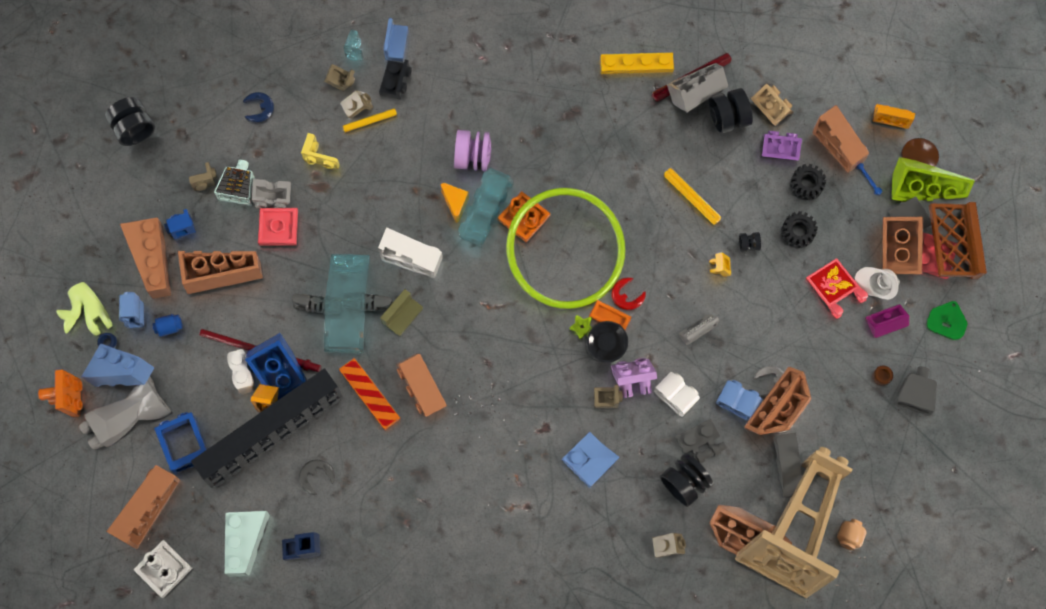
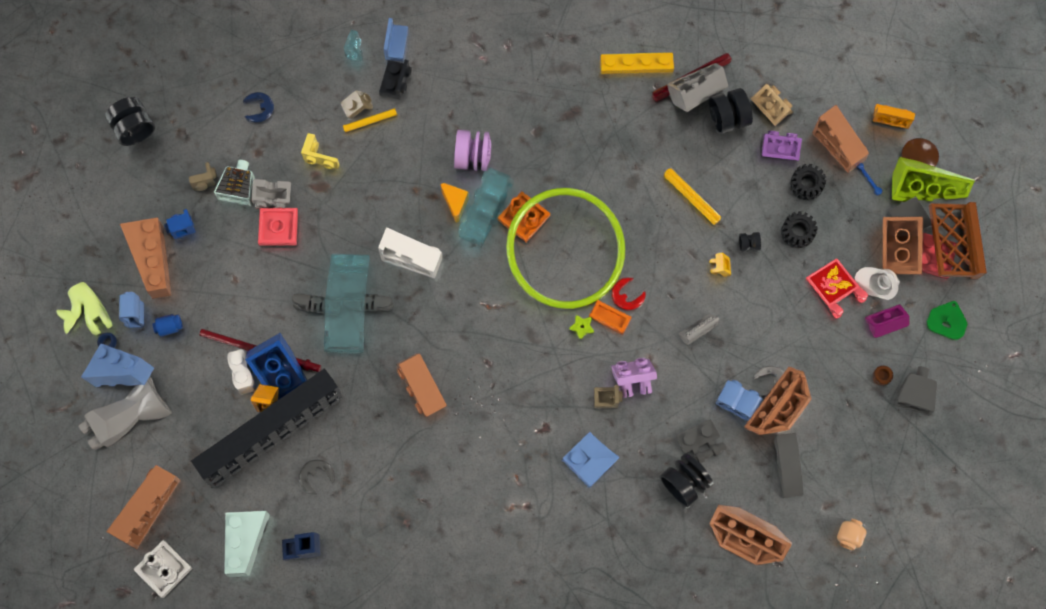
(65, 394): orange plate -> none
(185, 462): blue window -> none
(217, 269): nougat wedge -> none
(339, 77): dark tan bracket -> none
(369, 394): tile -> none
(401, 313): olive panel -> none
(606, 341): black wheel -> none
(668, 545): dark tan bracket -> none
(676, 393): white brick -> none
(781, 560): tan piece -> none

